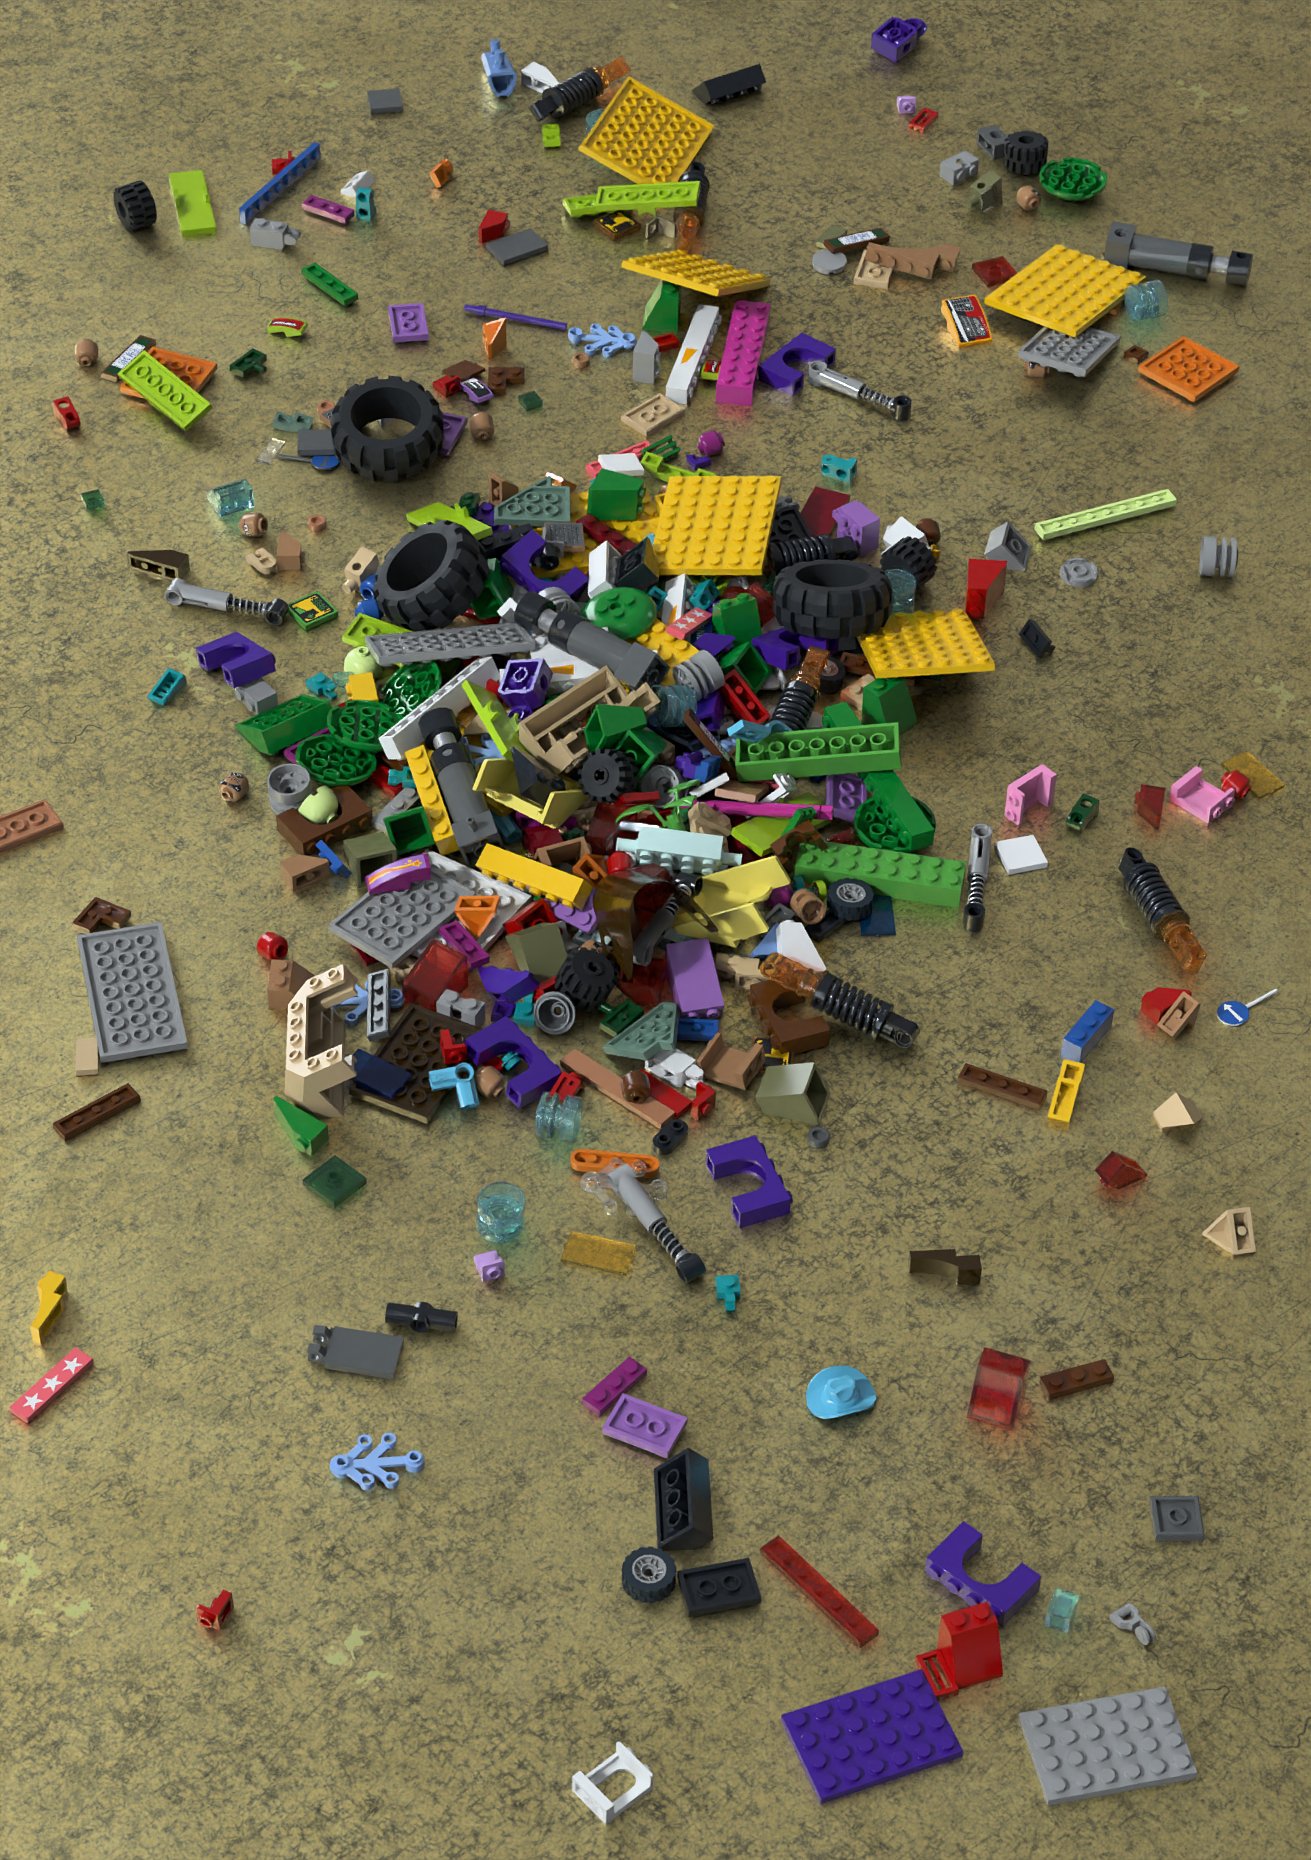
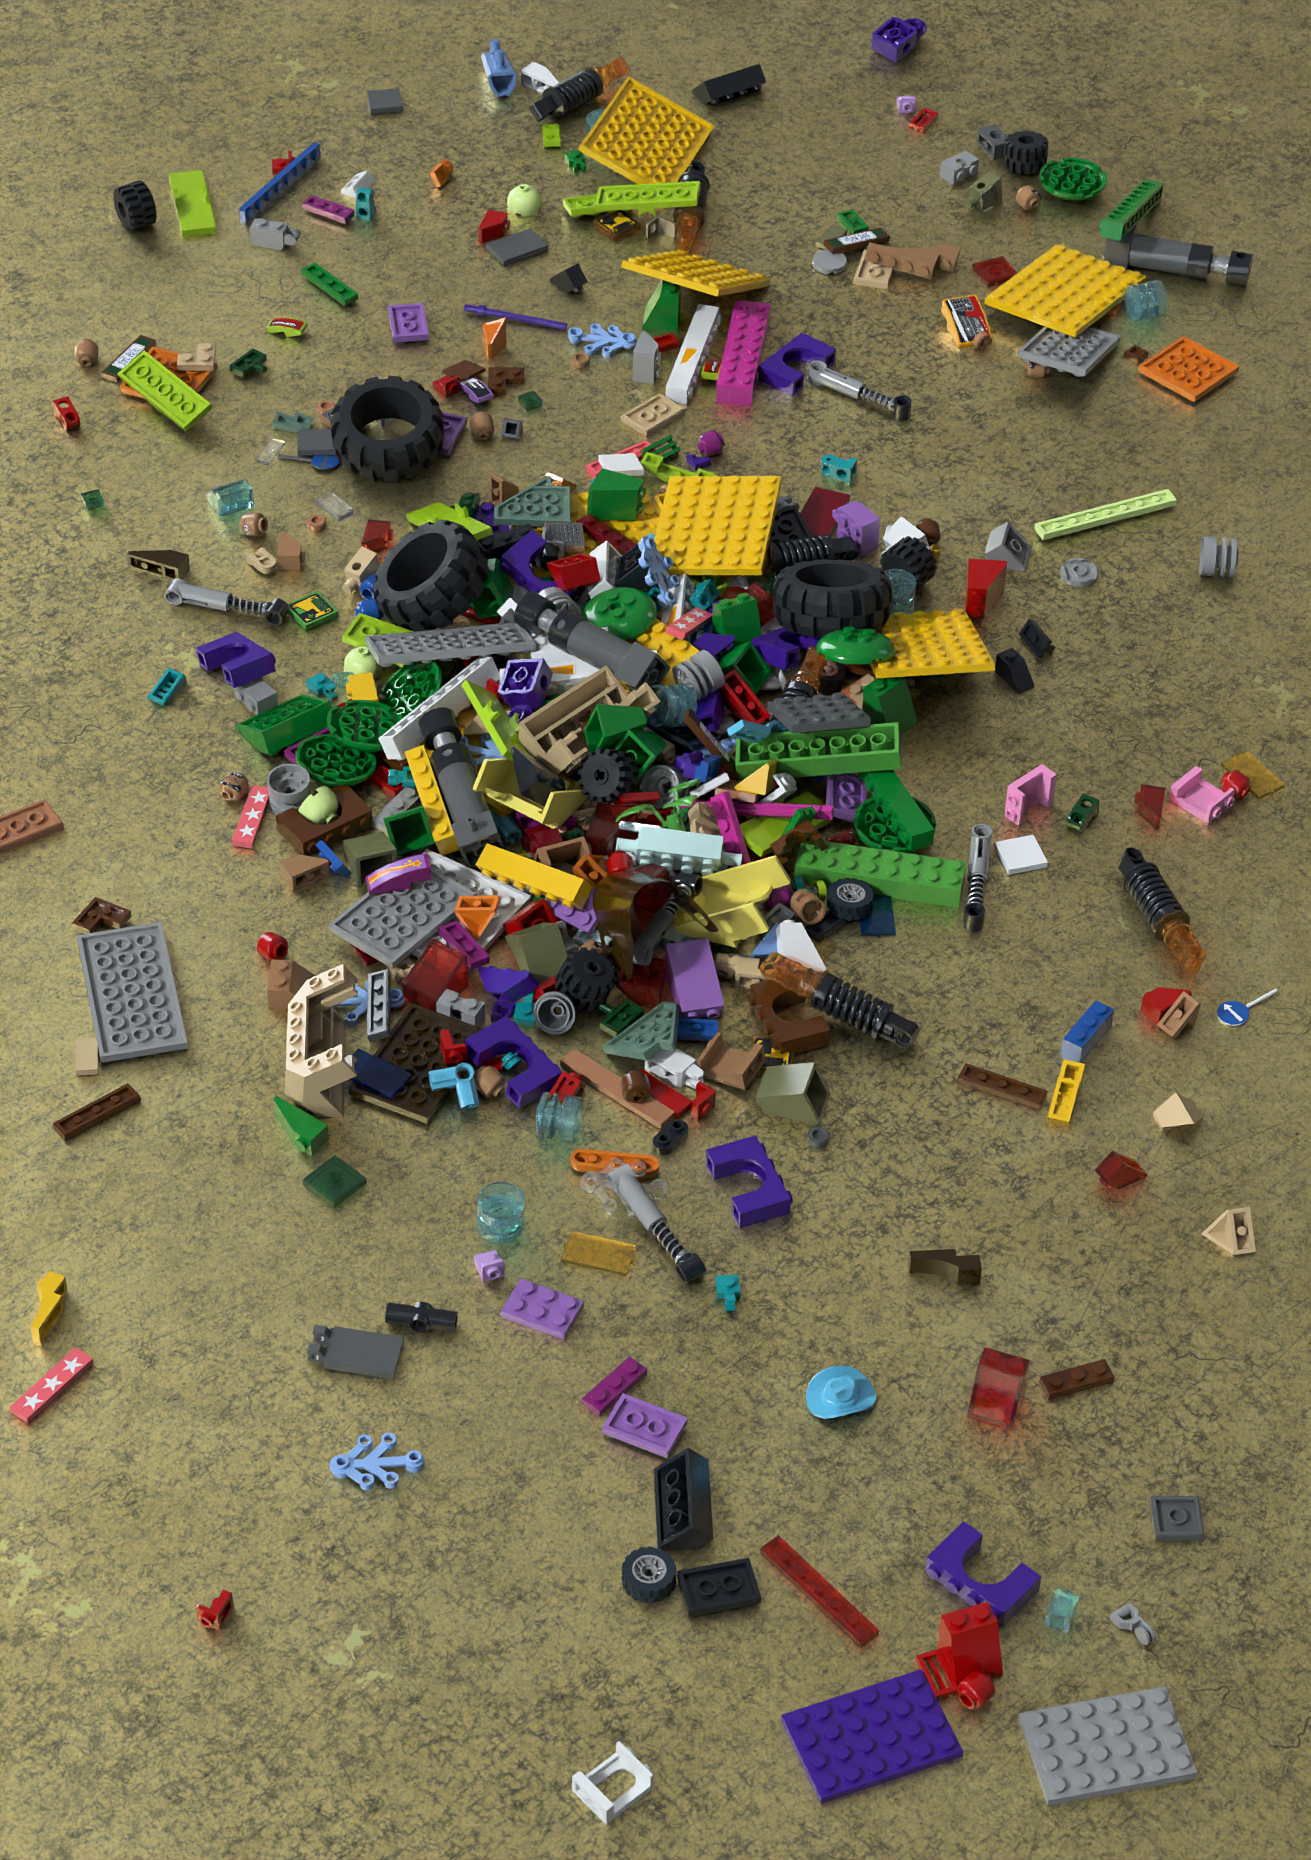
(201, 361): none -> tan plate
(251, 817): none -> coral tile
(335, 506): none -> clear tile
(377, 535): none -> clear red slope
(512, 428): none -> black slope
(524, 200): none -> yellowish green cylinder
(542, 1309): none -> medium lavender plate
(570, 279): none -> black slope
(575, 571): none -> red slope
(576, 160): none -> green plate
(656, 571): none -> light blue plant
(729, 826): none -> dark pink plate
(760, 781): none -> yellow slope
(818, 713): none -> dark grey plate
(849, 223): none -> green tile
(856, 646): none -> green brick
(976, 1690): none -> red head
(981, 340): none -> nougat tile
(1013, 670): none -> black slope
(1131, 210): none -> green brick

